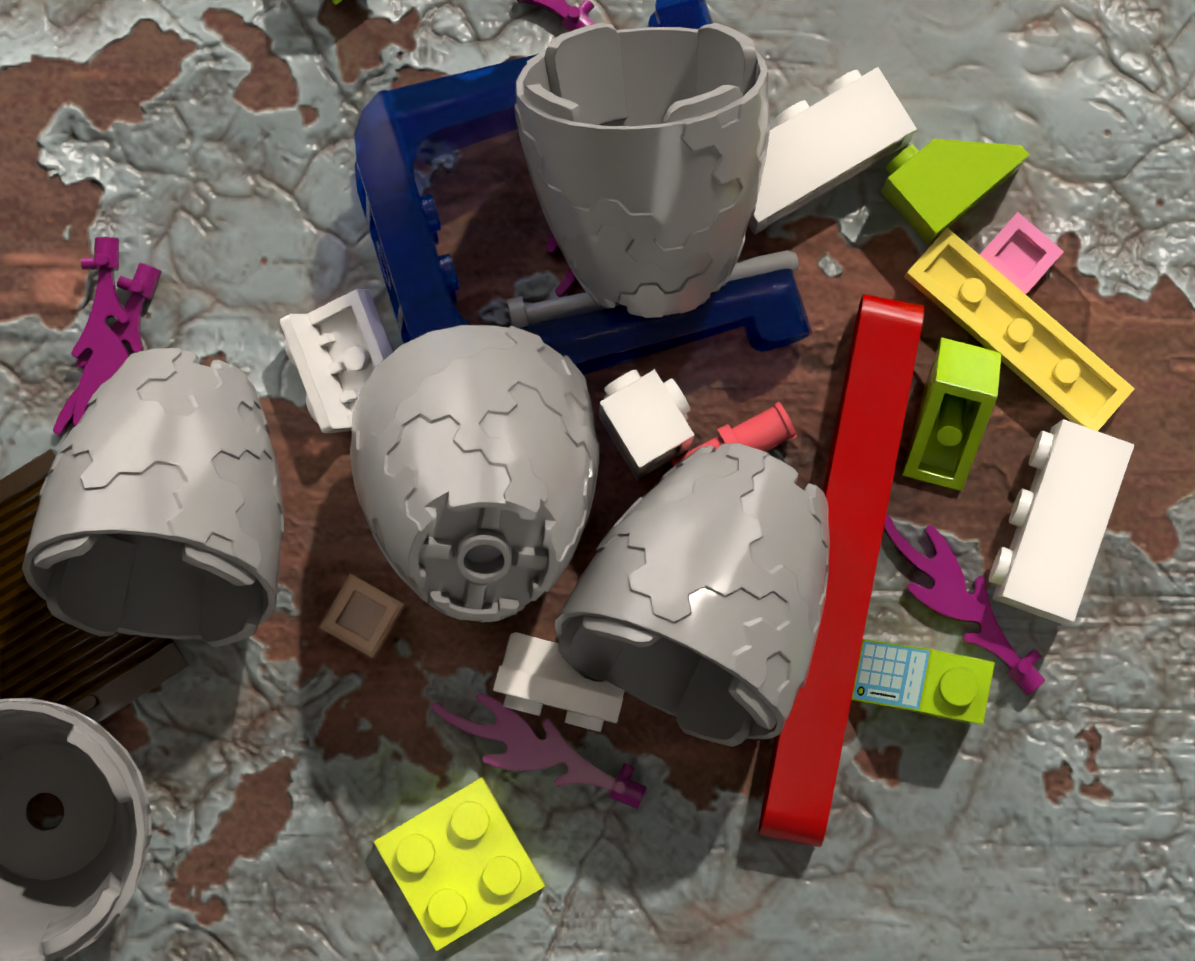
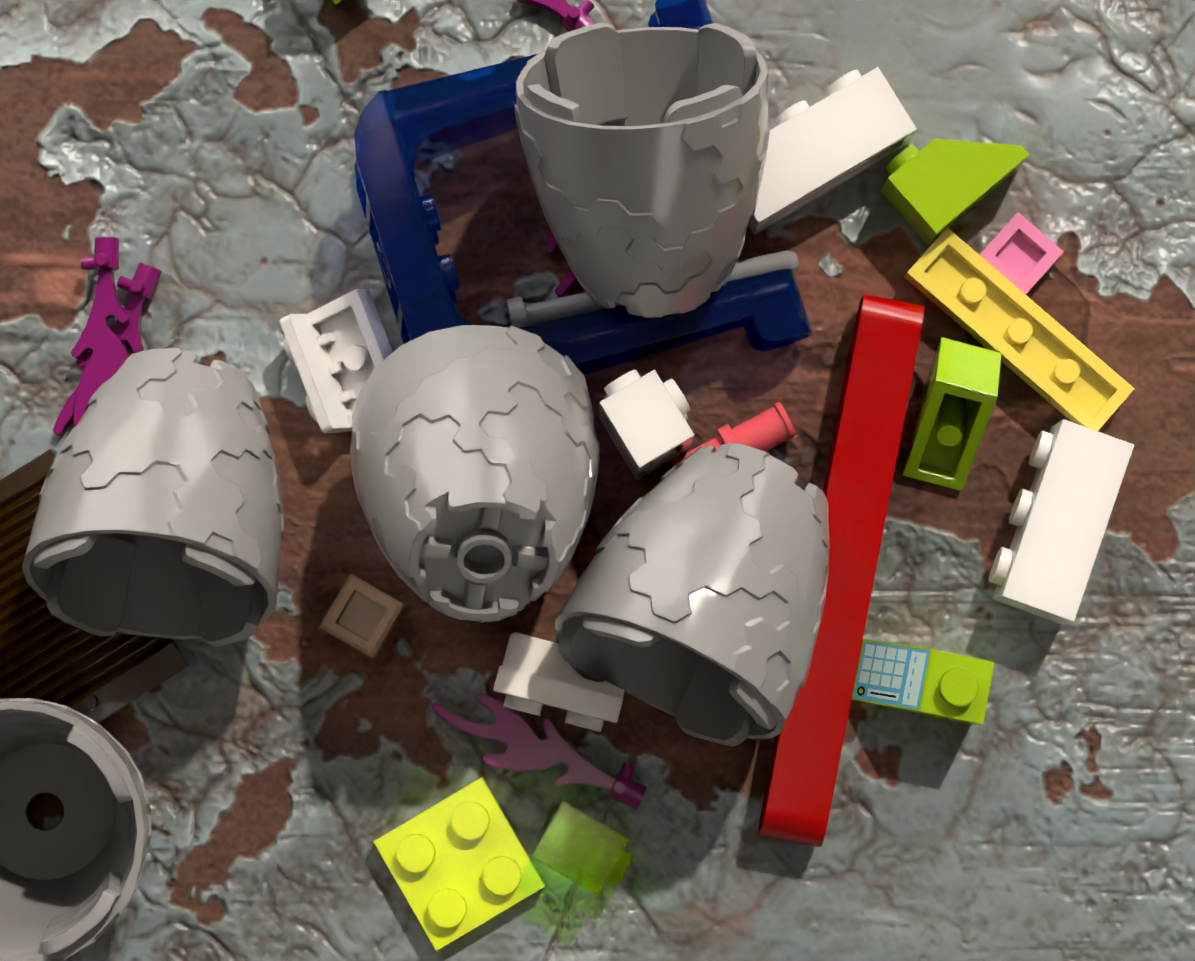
(583, 849): none -> clear neon green brick
(951, 600): magenta piece -> none

